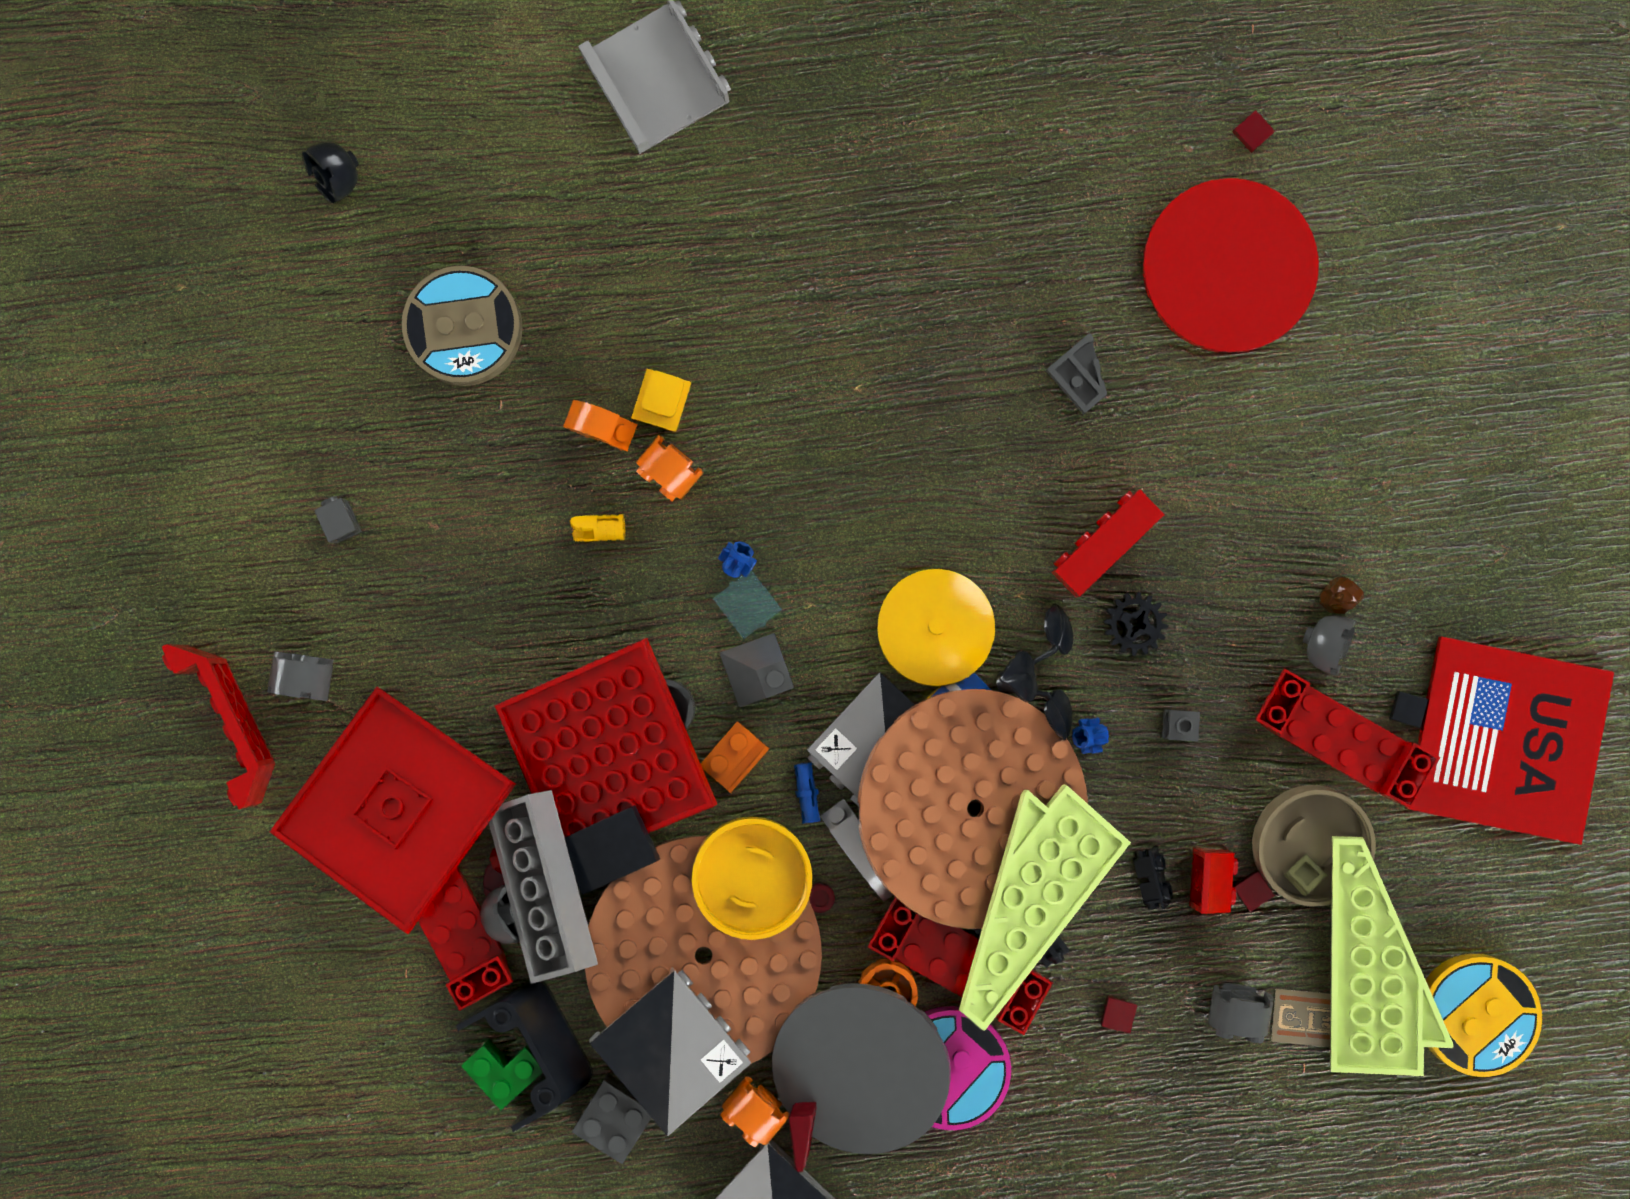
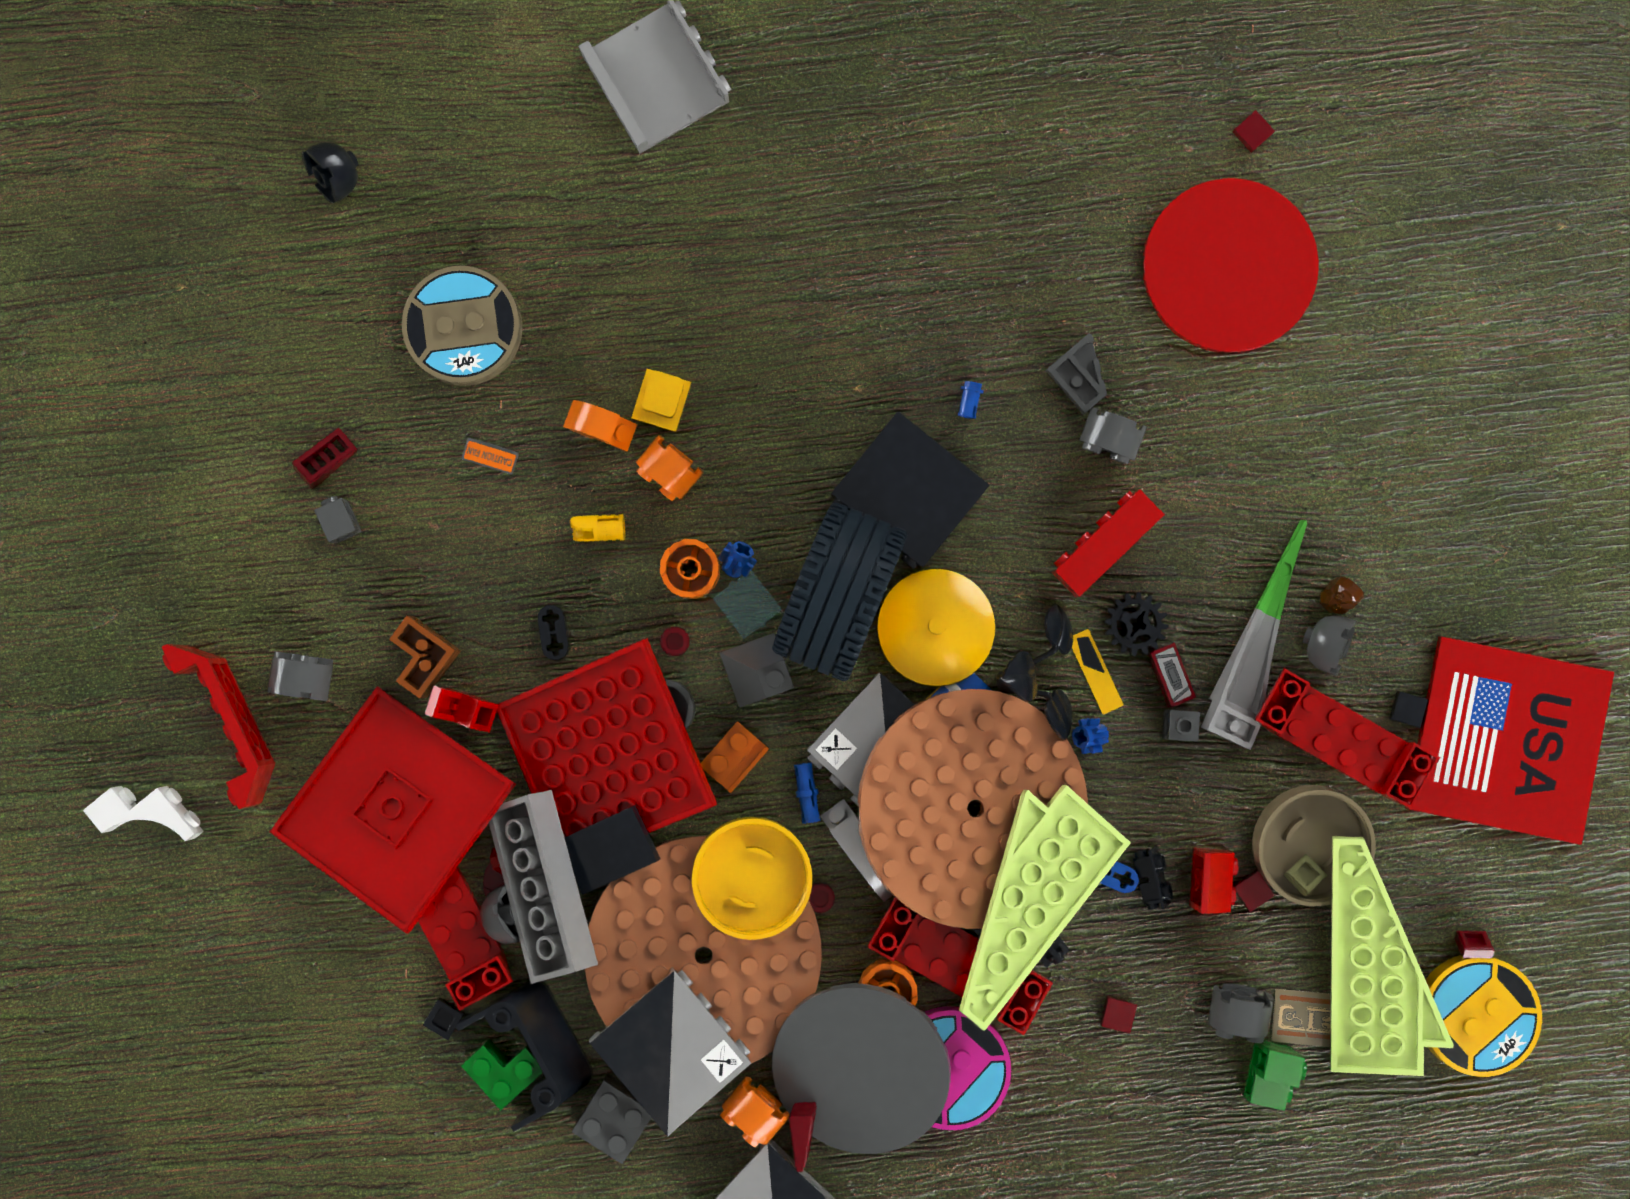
(161, 806): none -> white arch
(318, 450): none -> dark red slope
(430, 655): none -> dark orange brick
(443, 1018): none -> black tile
(461, 708): none -> red brick
(490, 455): none -> sticker
(560, 630): none -> black beam
(675, 641): none -> dark red tile
(682, 554): none -> orange brick
(839, 591): none -> black wheel
(911, 486): none -> black panel
(970, 399): none -> blue pin
(1096, 672): none -> yellow sticker
(1112, 435): none -> dark grey brick
(1114, 883): none -> blue beam
(1171, 675): none -> slope
(1246, 675): none -> light grey plate
(1273, 1074): none -> green brick
(1474, 944): none -> dark red tile

